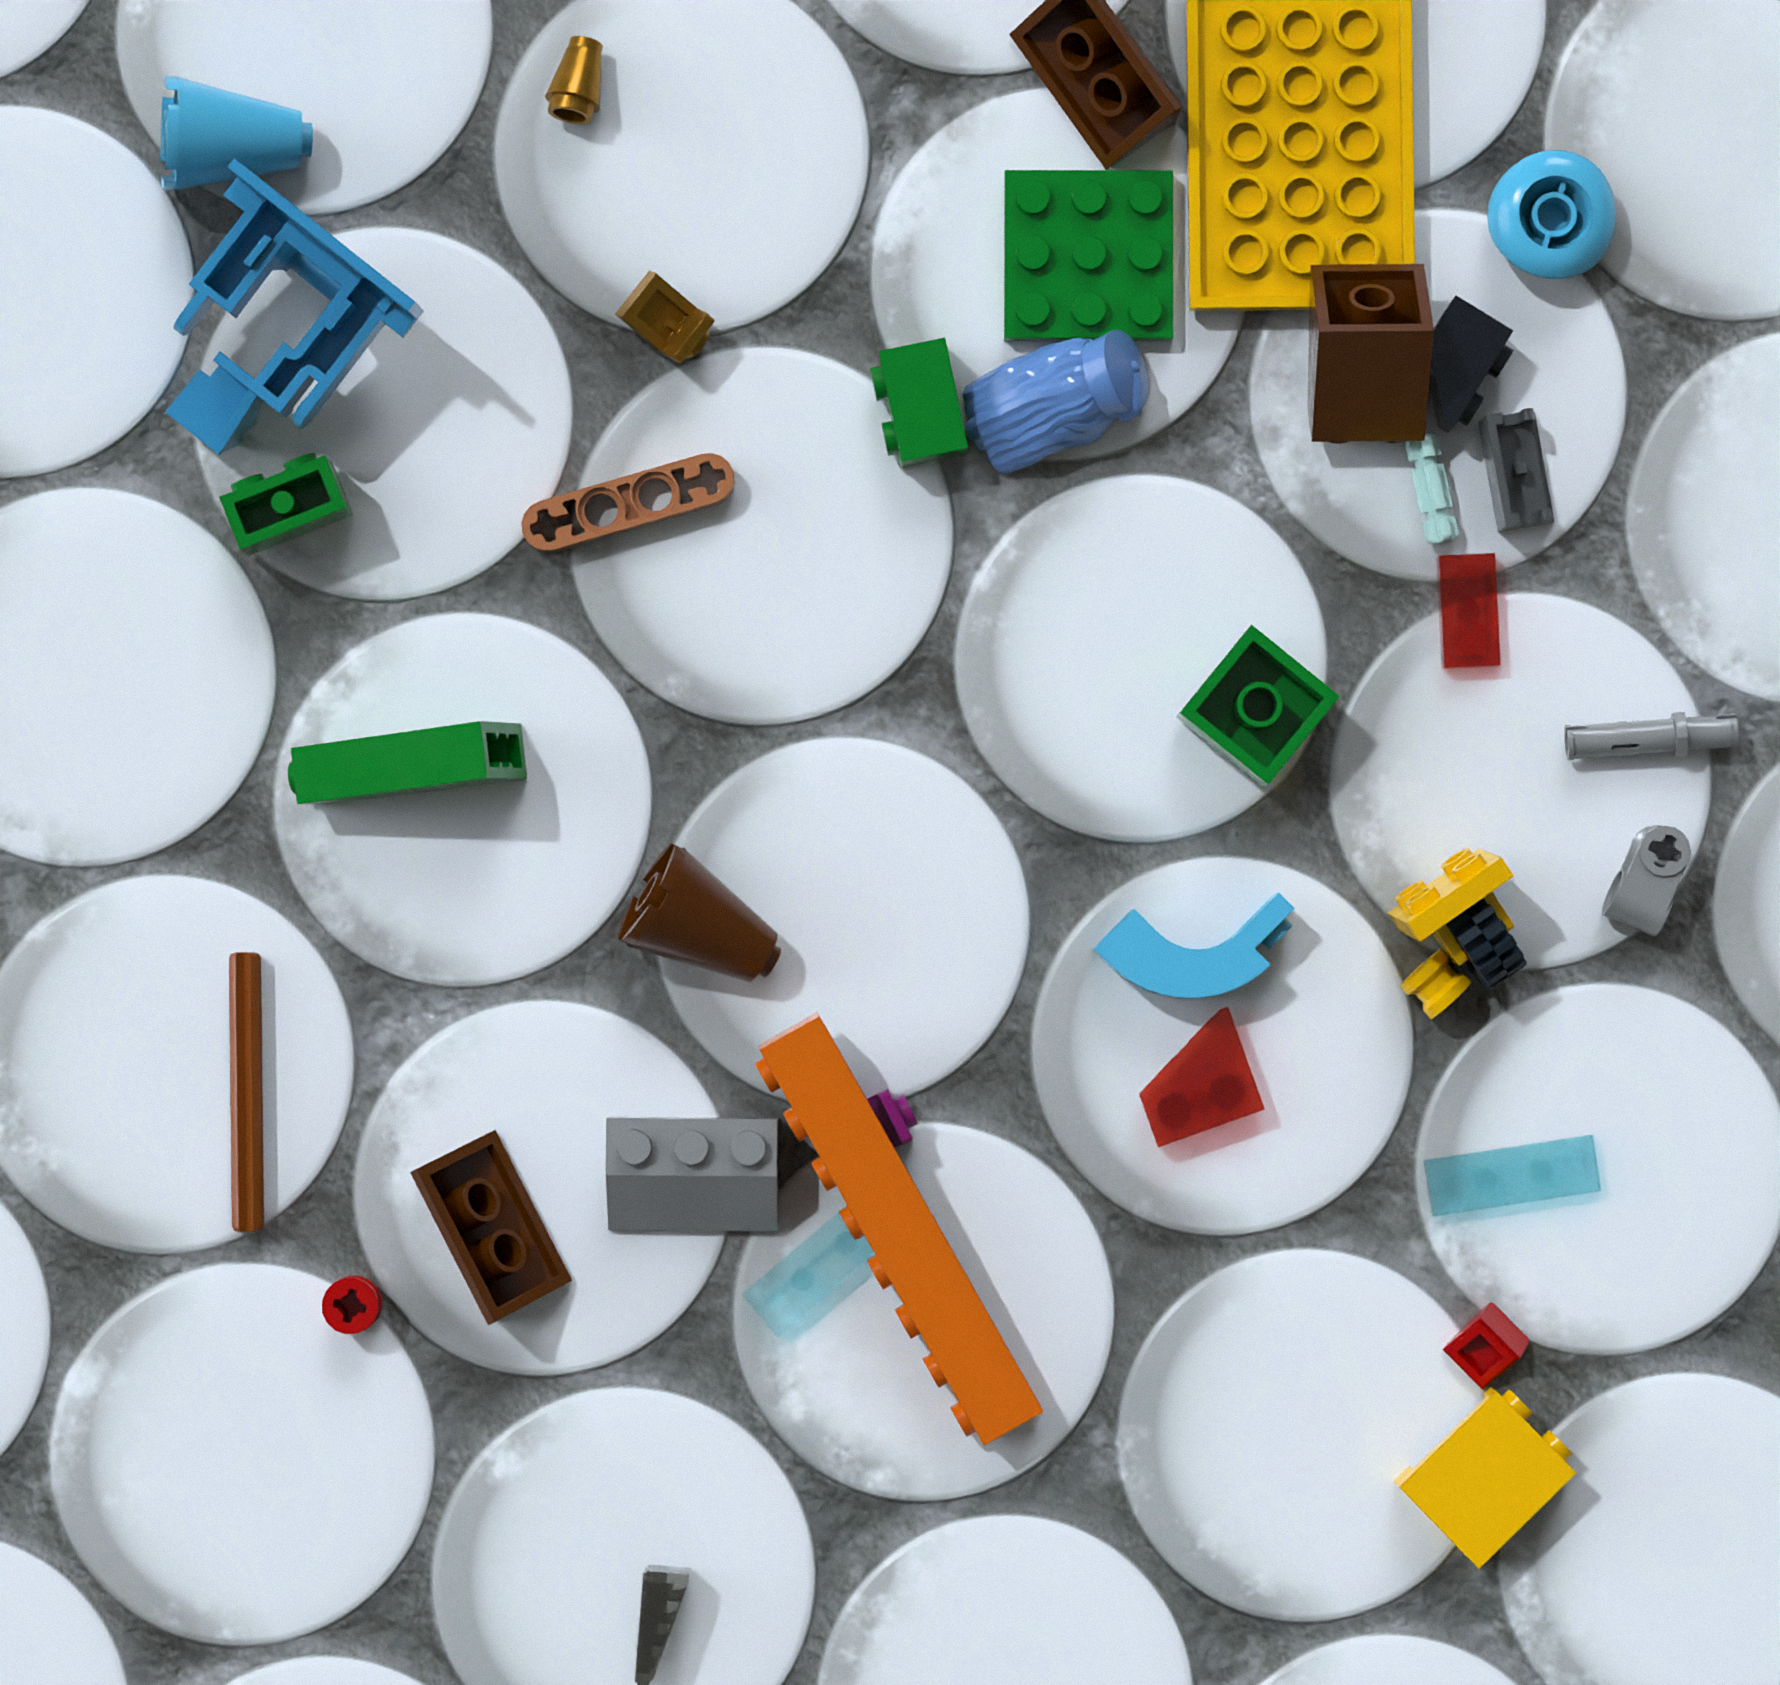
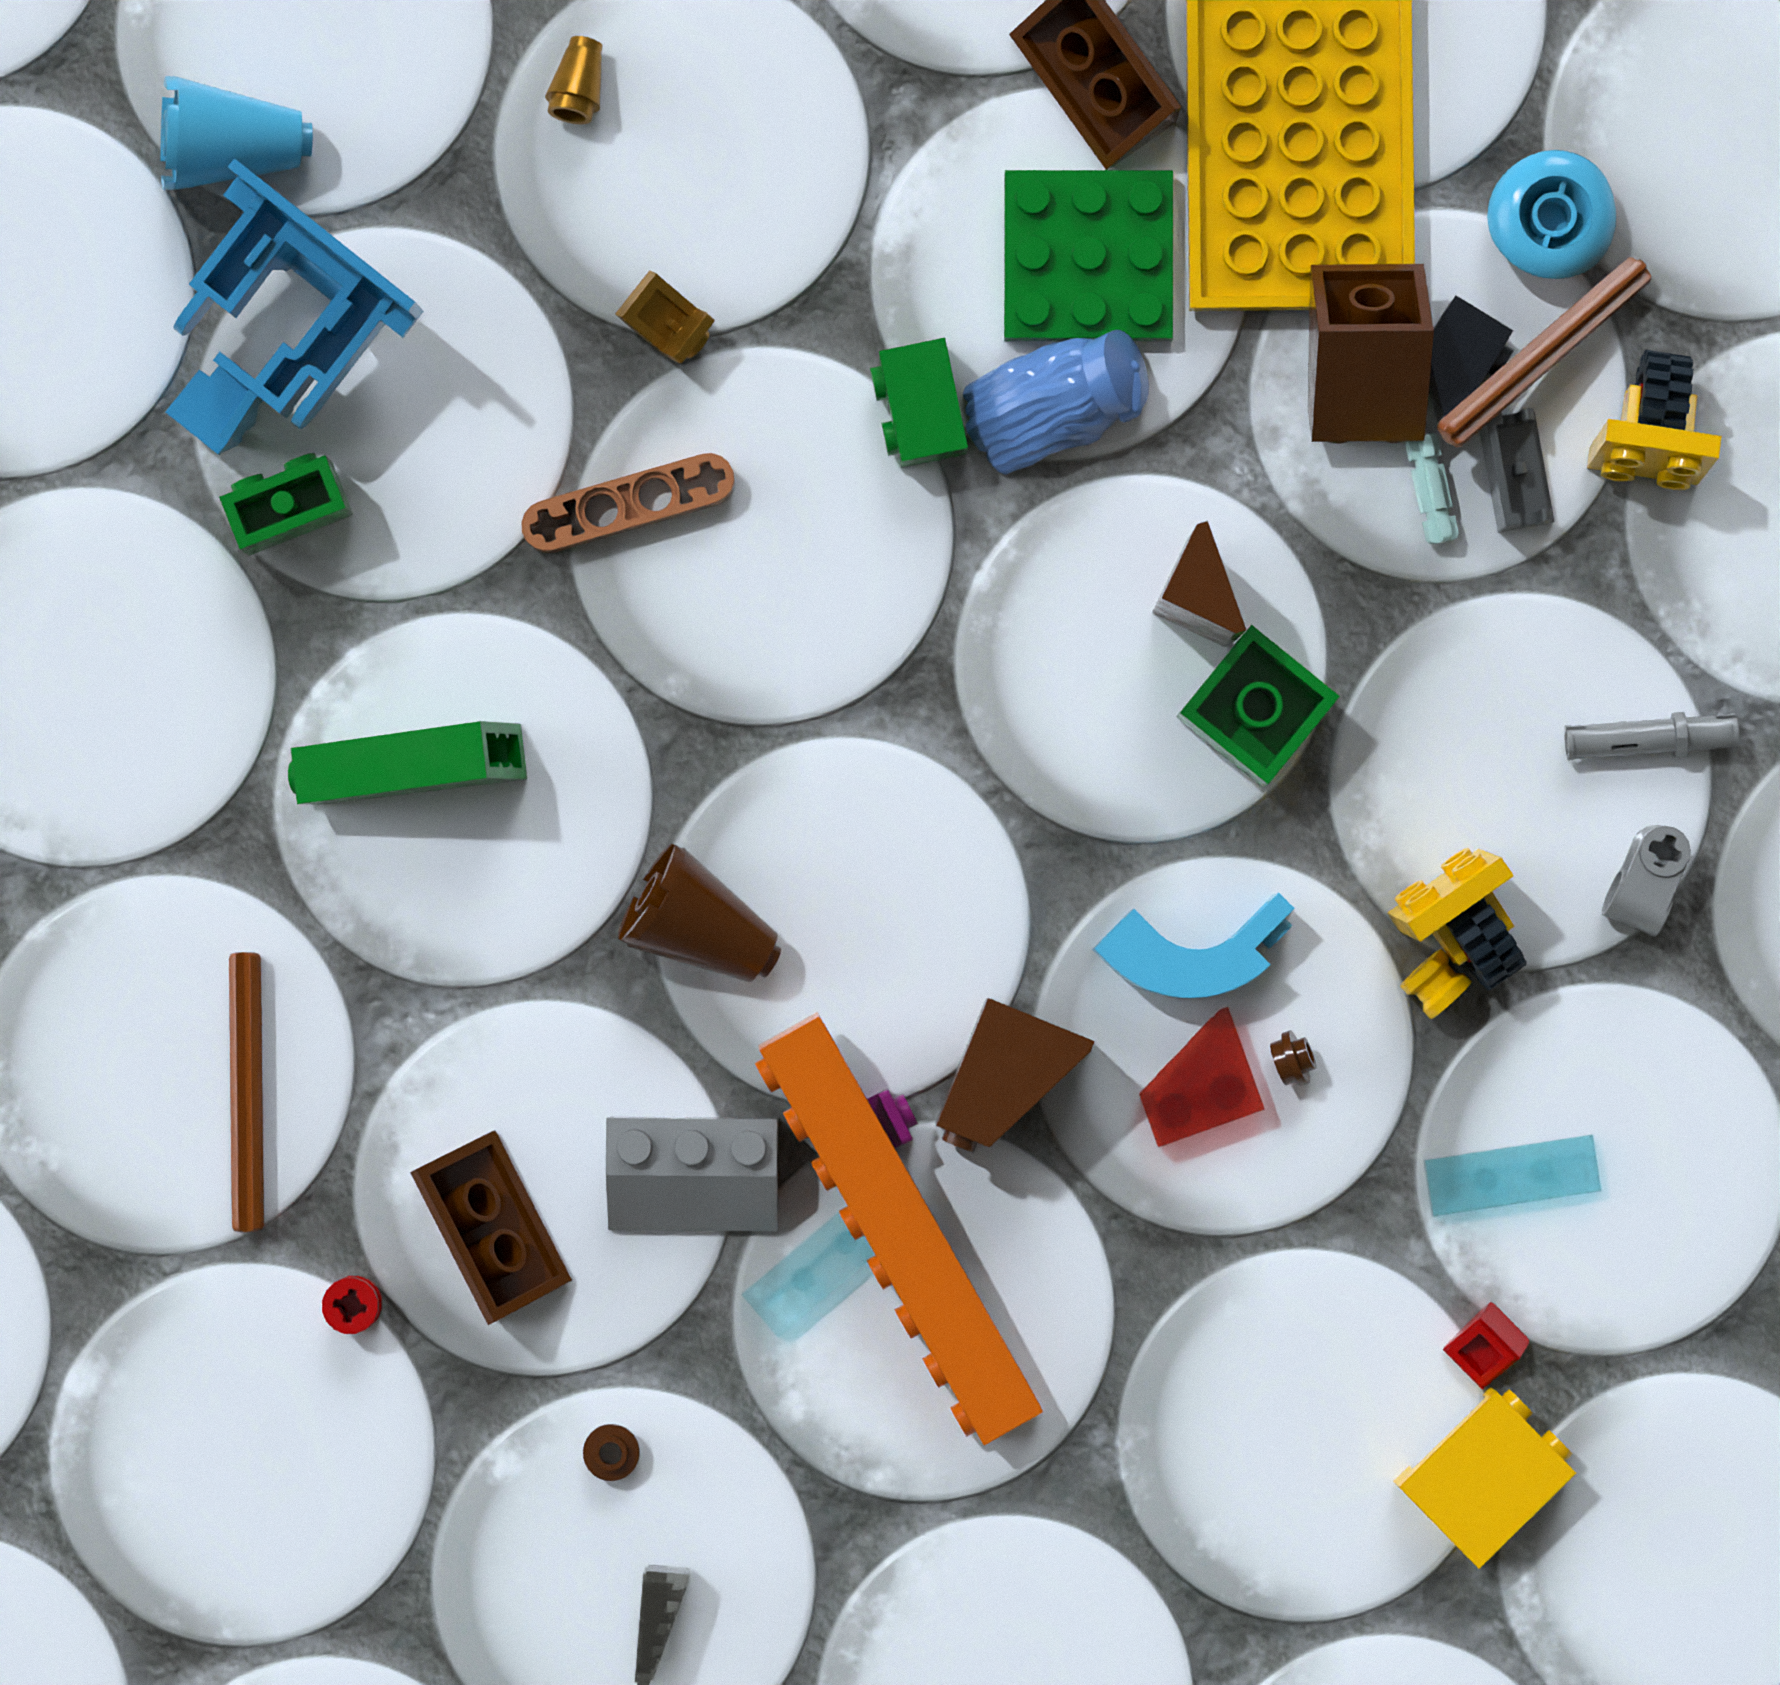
(624, 1439): none -> reddish brown plate
(1005, 1073): none -> reddish brown slope
(1200, 591): none -> reddish brown slope
(1293, 1058): none -> reddish brown plate
(1468, 611): clear red plate -> none
(1544, 352): none -> axle
(1656, 428): none -> yellow plate

